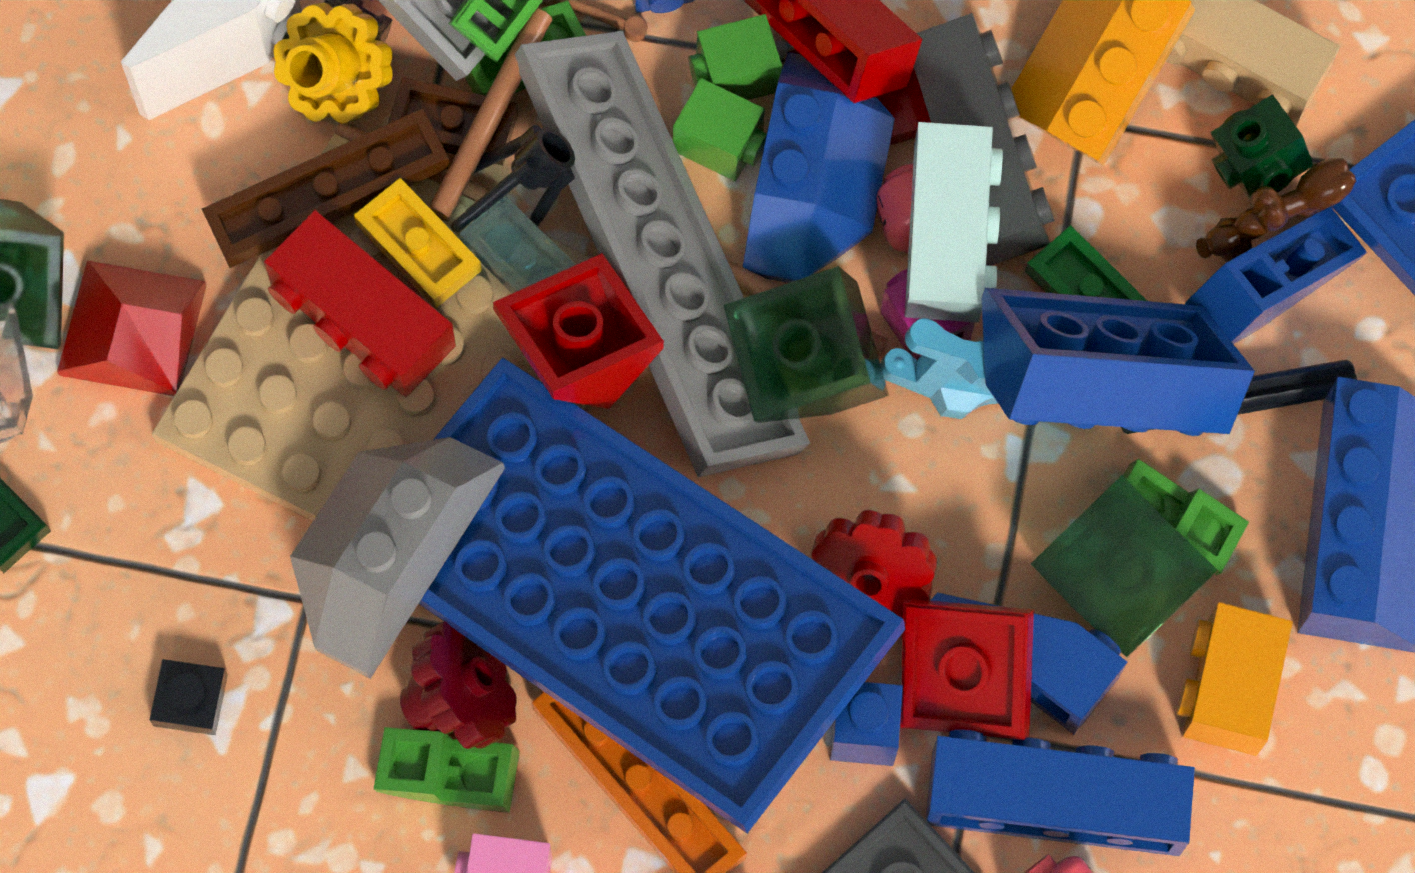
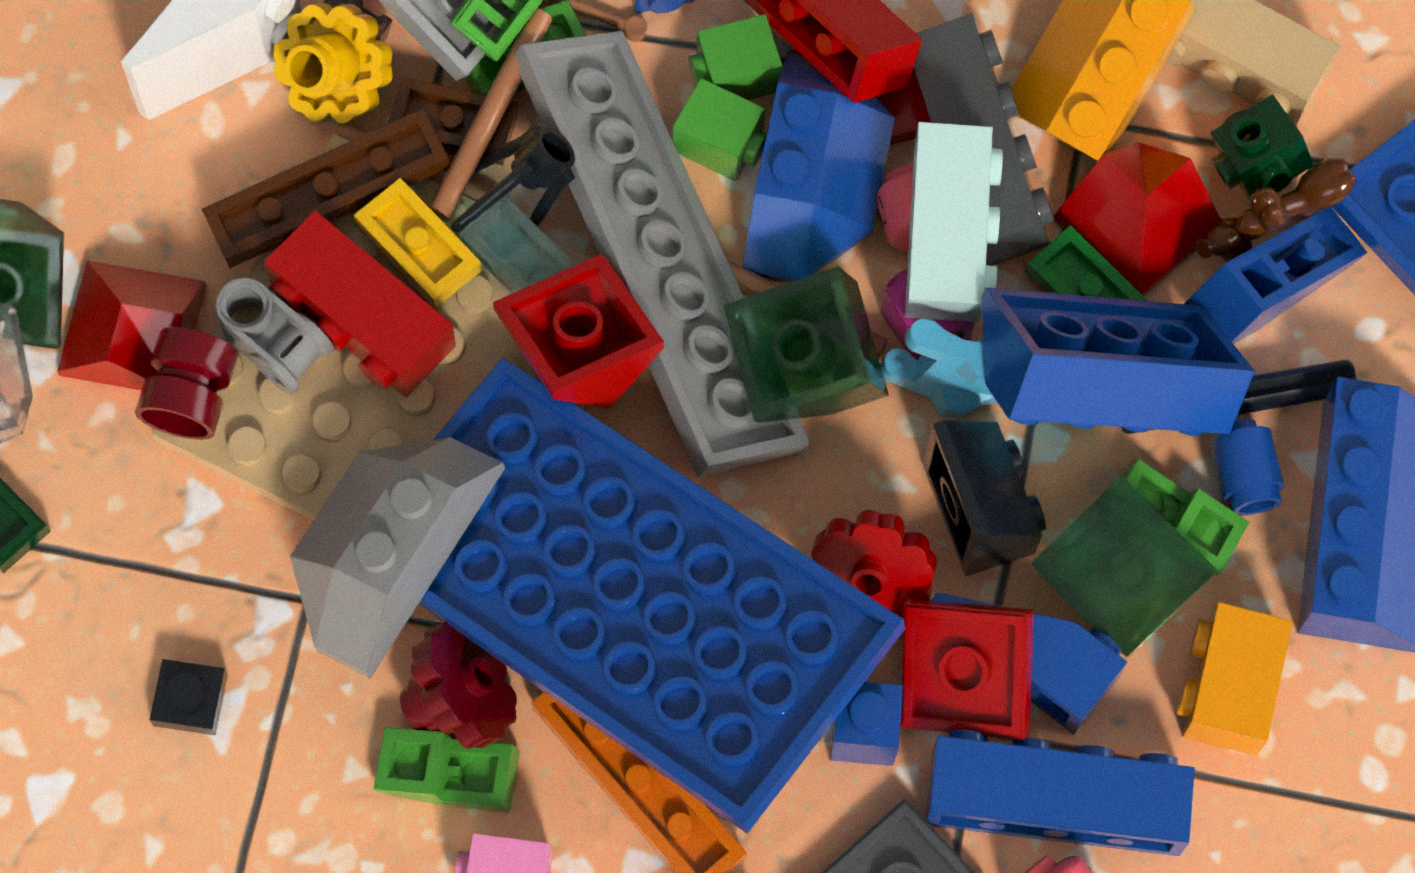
(189, 375): none -> dark red wheel
(278, 341): none -> light grey piece
(982, 494): none -> black slope
(1141, 212): none -> red slope
(1248, 468): none -> blue brick

